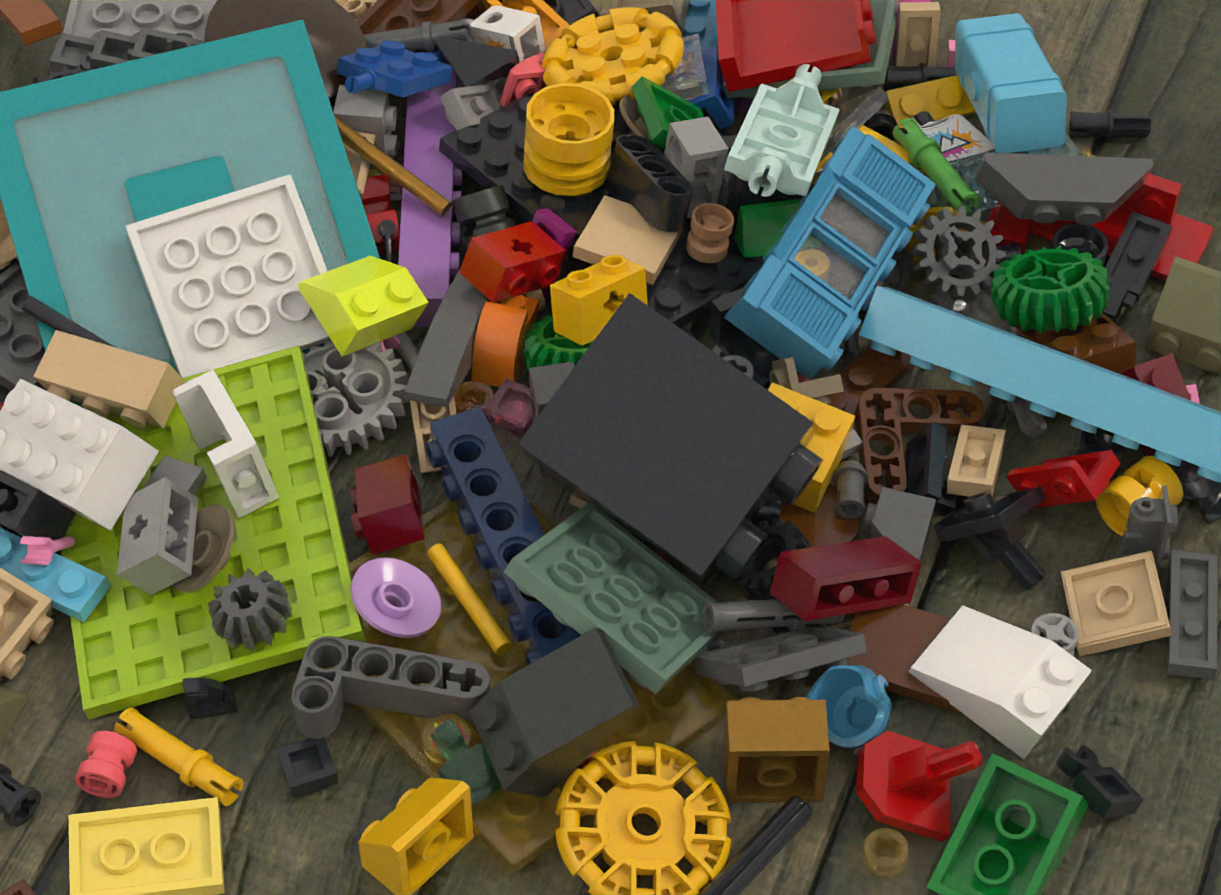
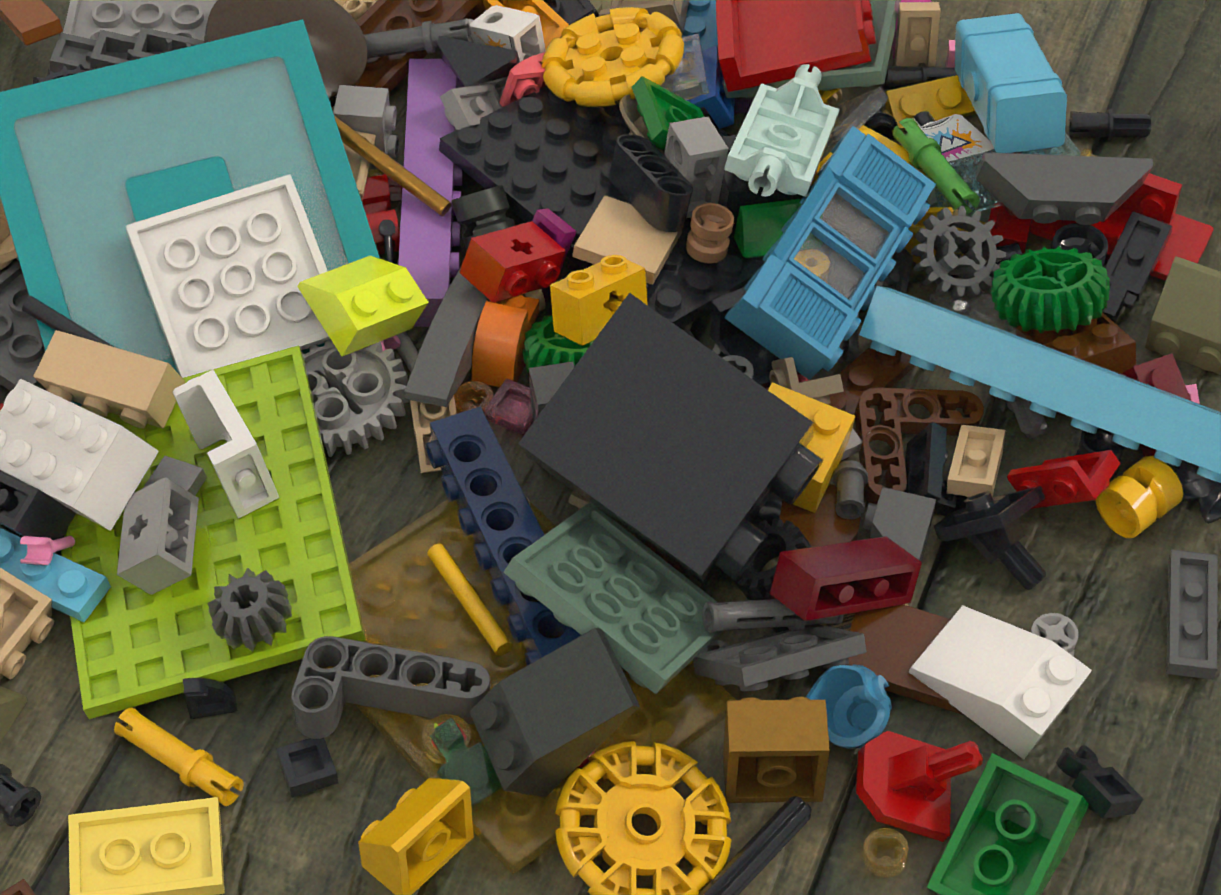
(106, 762): coral wheel -> none
(211, 547): dark tan dish -> none
(387, 505): dark red brick -> none
(393, 70): blue plate -> none
(395, 597): lavender dish -> none
(568, 139): yellow wheel -> none
(1116, 603): tan tile -> none
(1150, 527): dark grey hinge -> none

